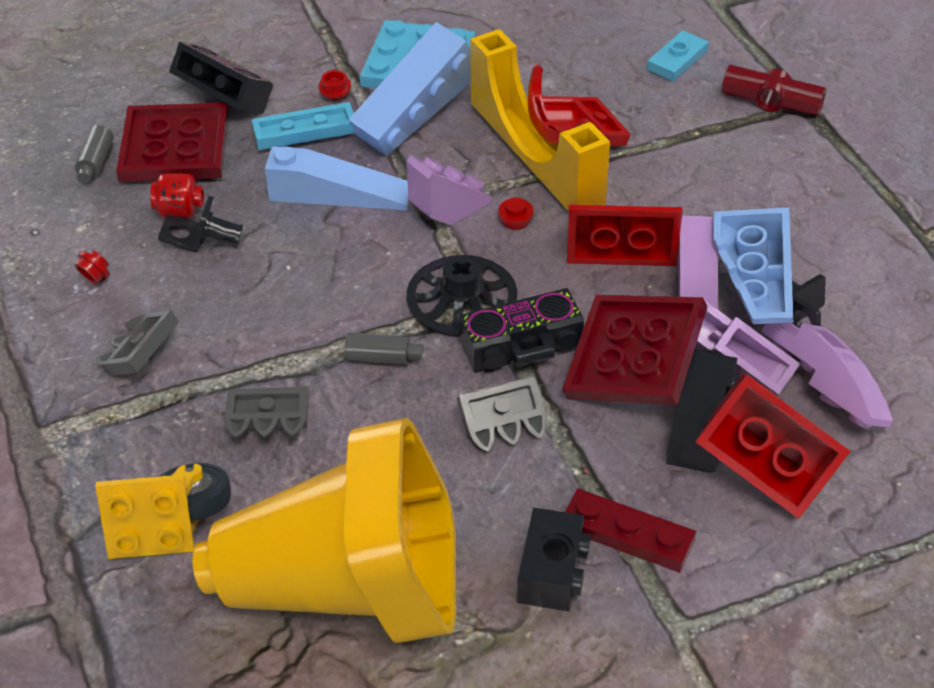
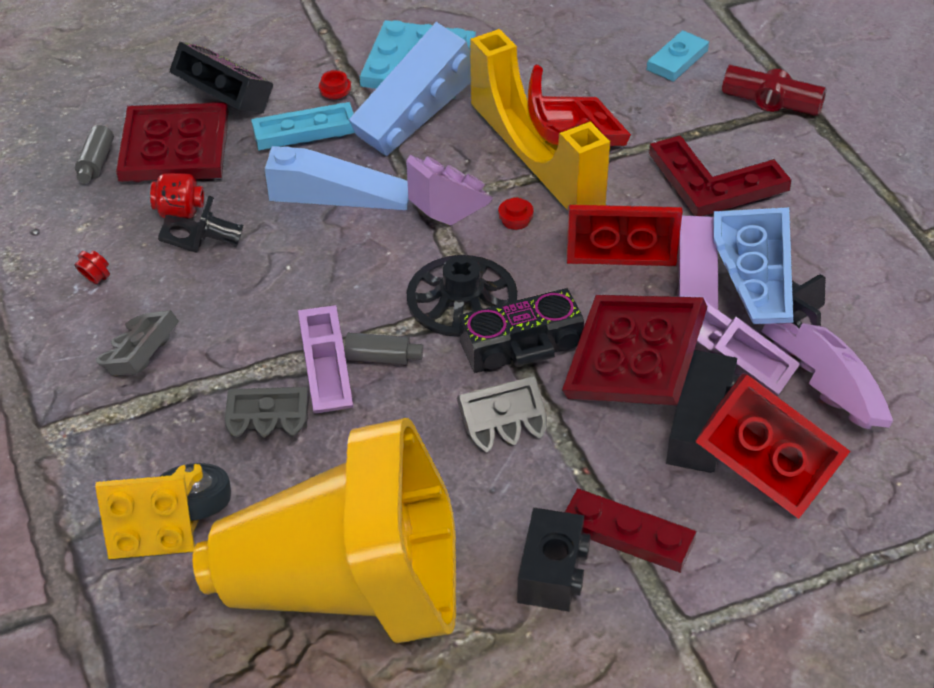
(325, 359): none -> lavender slope
(720, 192): none -> dark red plate

